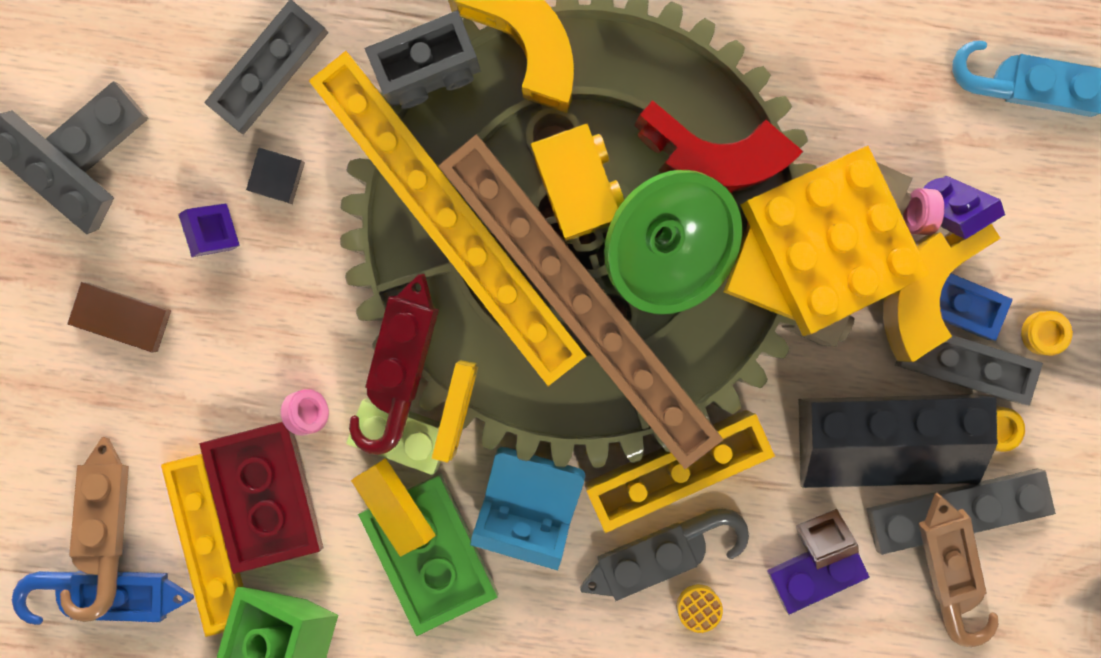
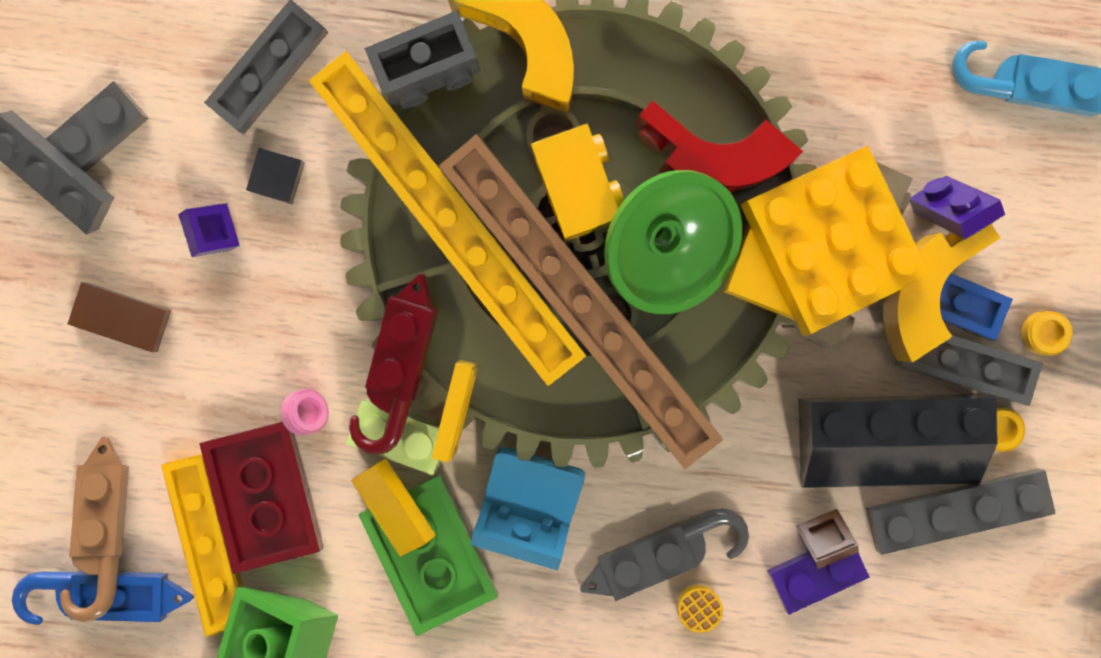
(661, 480): yellow brick -> none
(924, 211): bright pink tile -> none
(955, 570): medium nougat plate -> none

